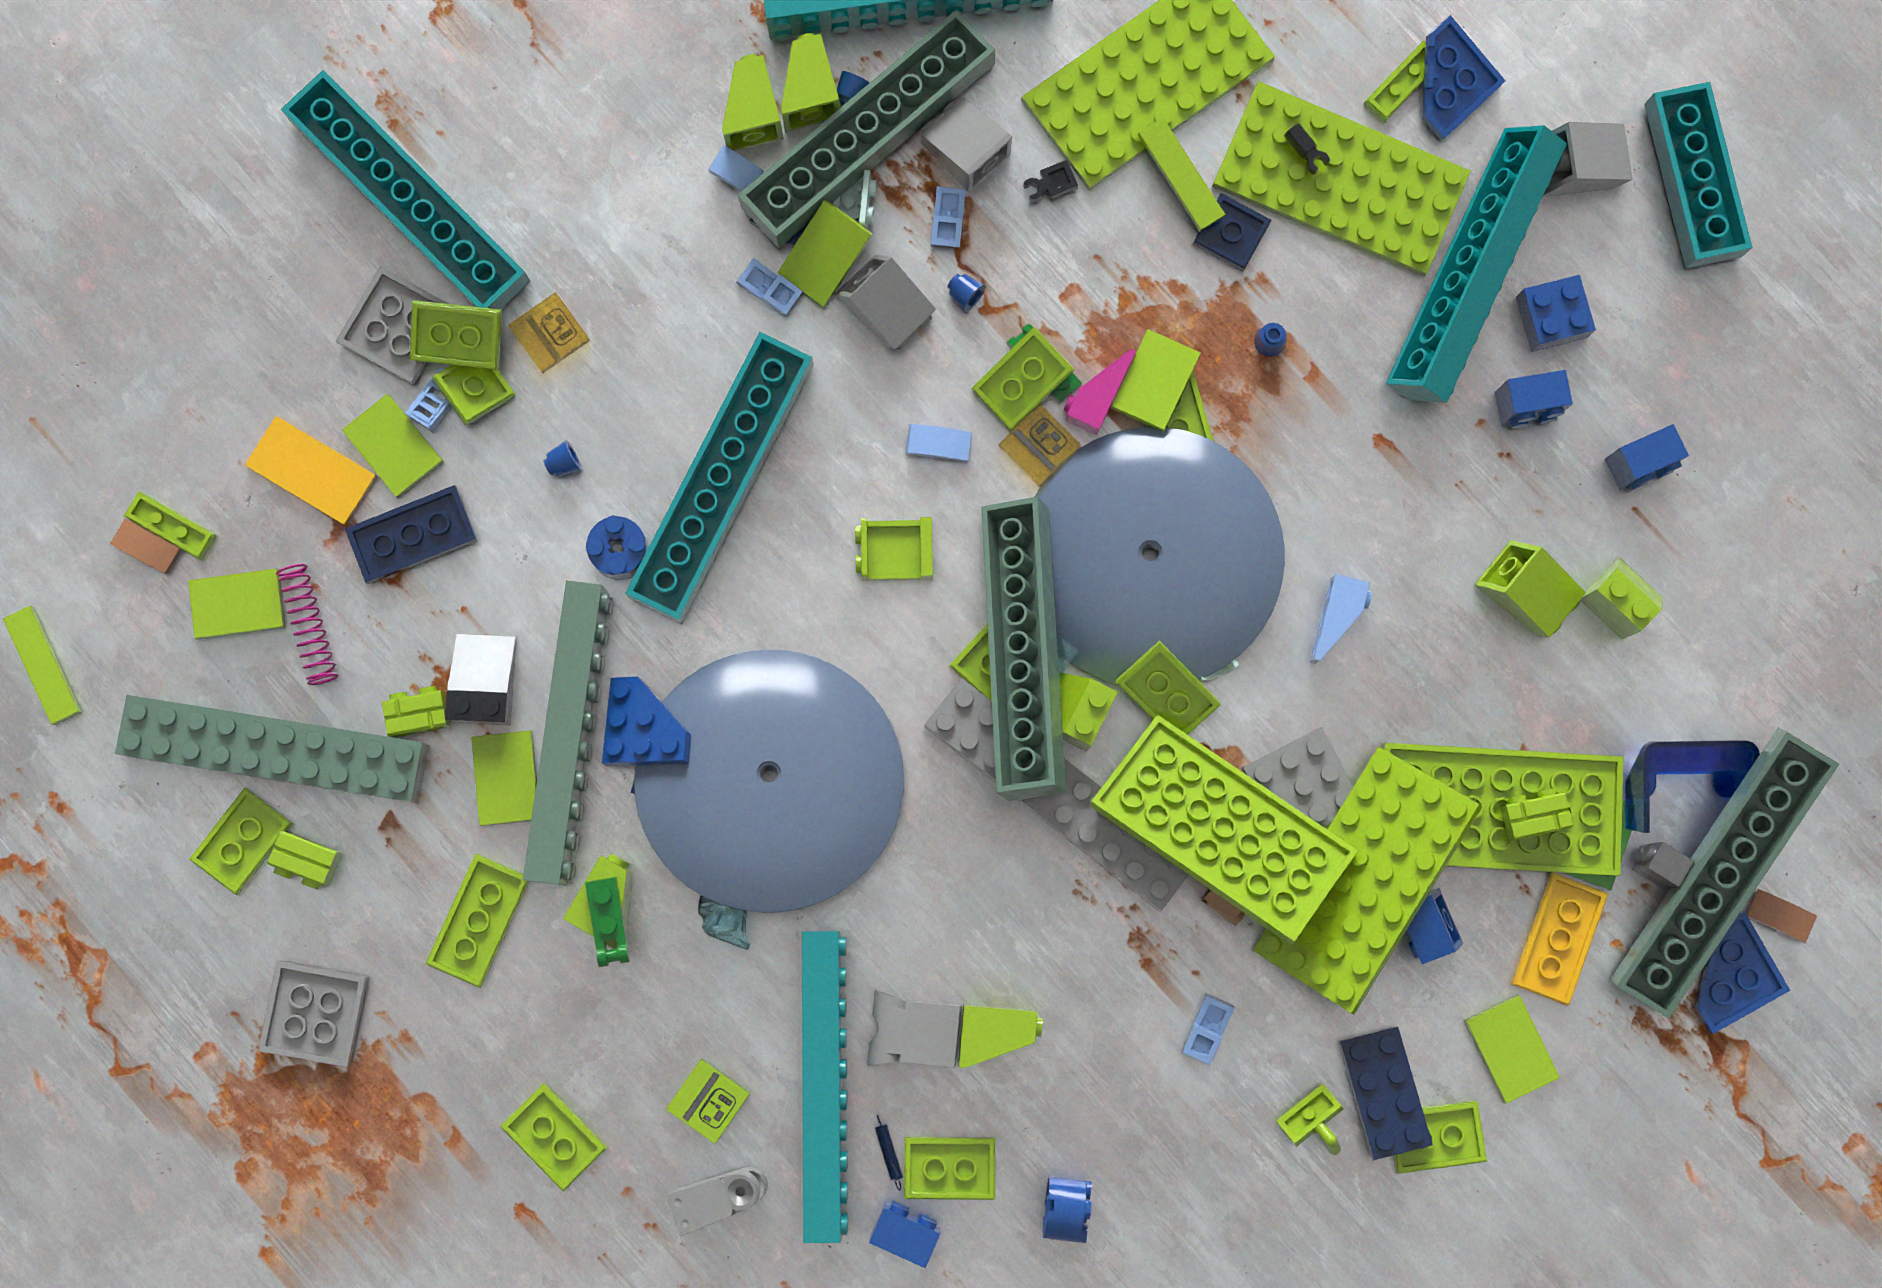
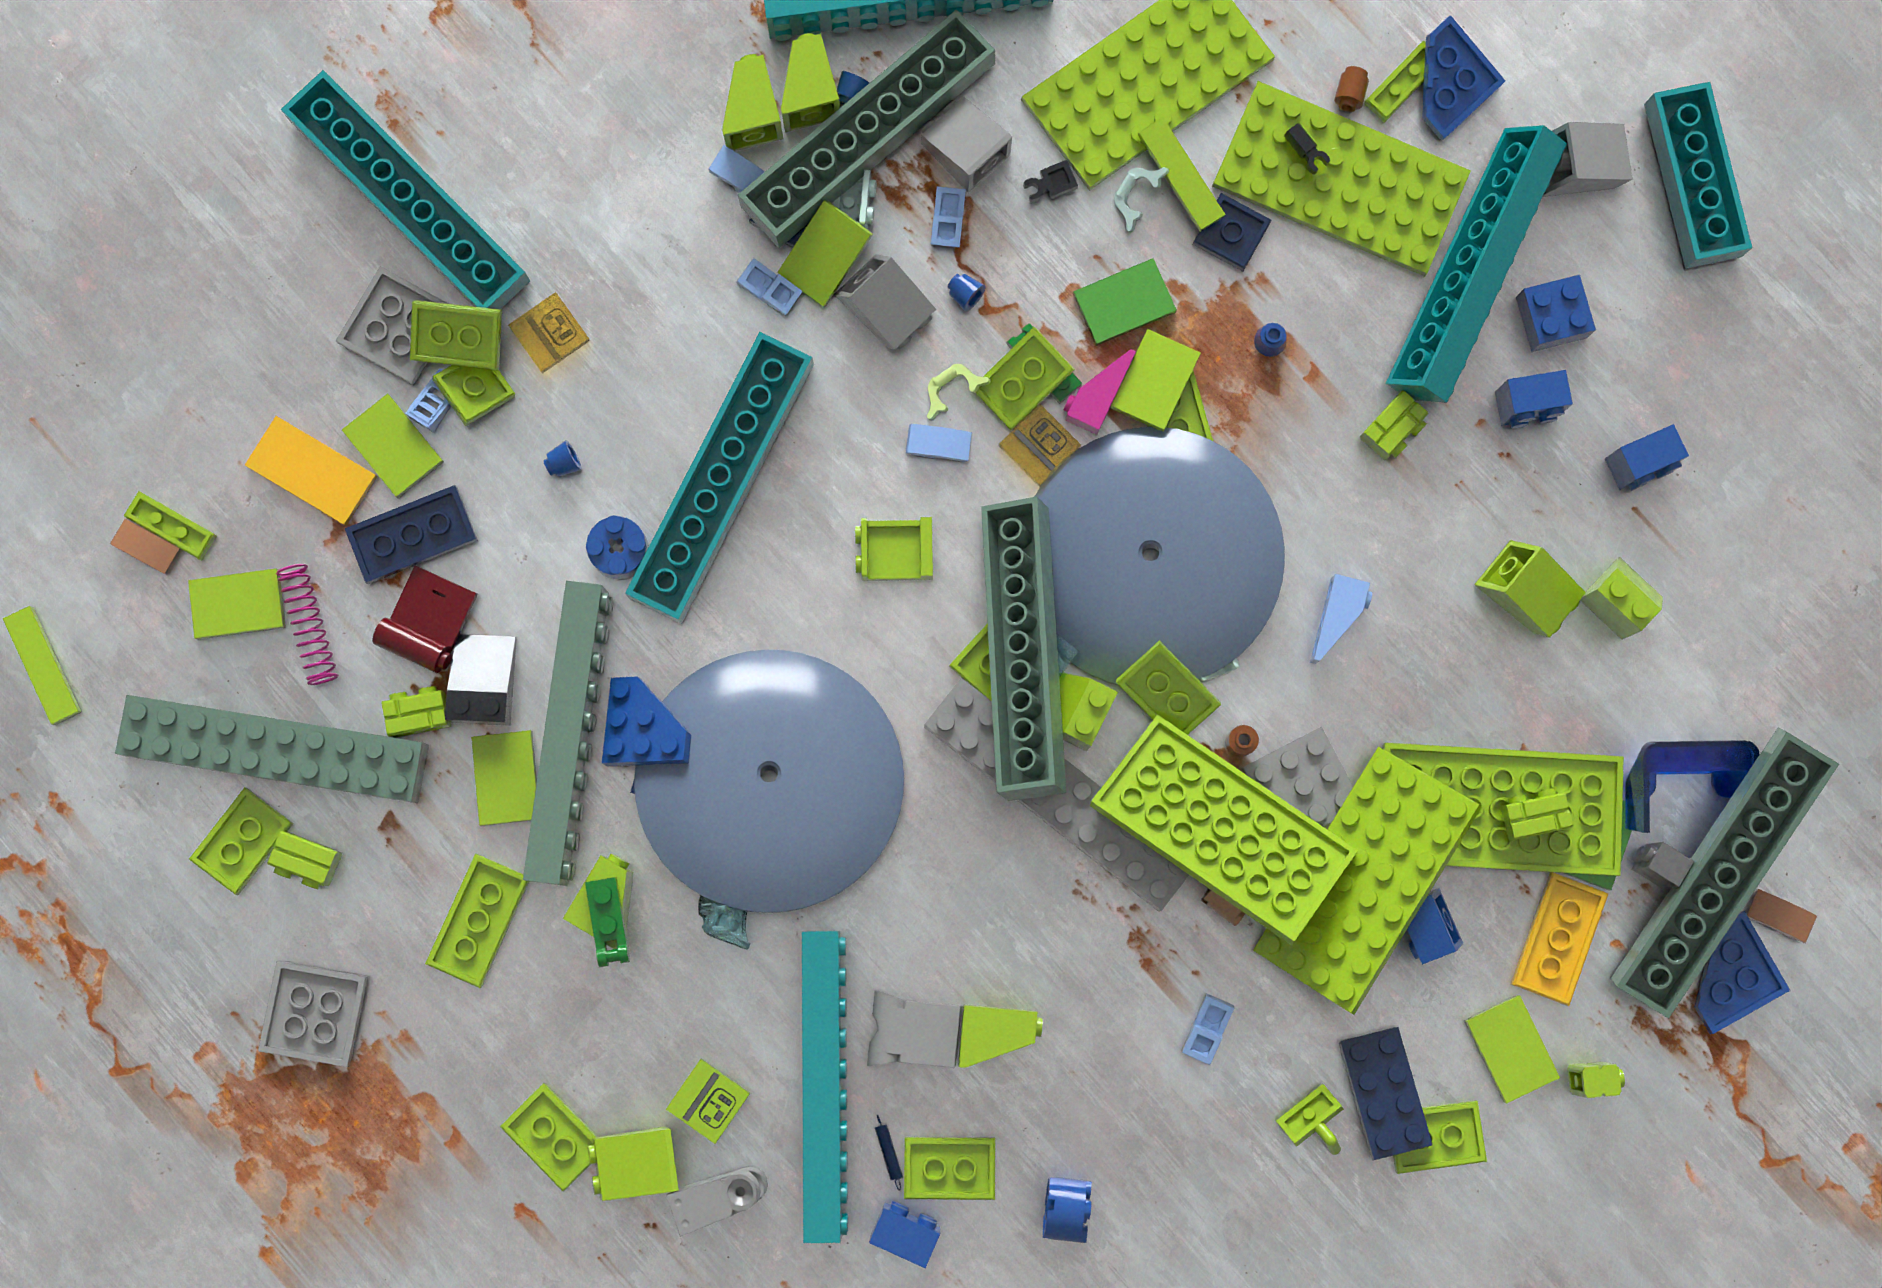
(425, 622): none -> dark red door
(633, 1164): none -> lime slope
(937, 382): none -> yellowish green helmet
(1121, 195): none -> light aqua helmet
(1124, 301): none -> bright green tile
(1233, 744): none -> dark orange brick
(1352, 89): none -> dark orange brick
(1394, 425): none -> lime brick
(1595, 1079): none -> lime brick

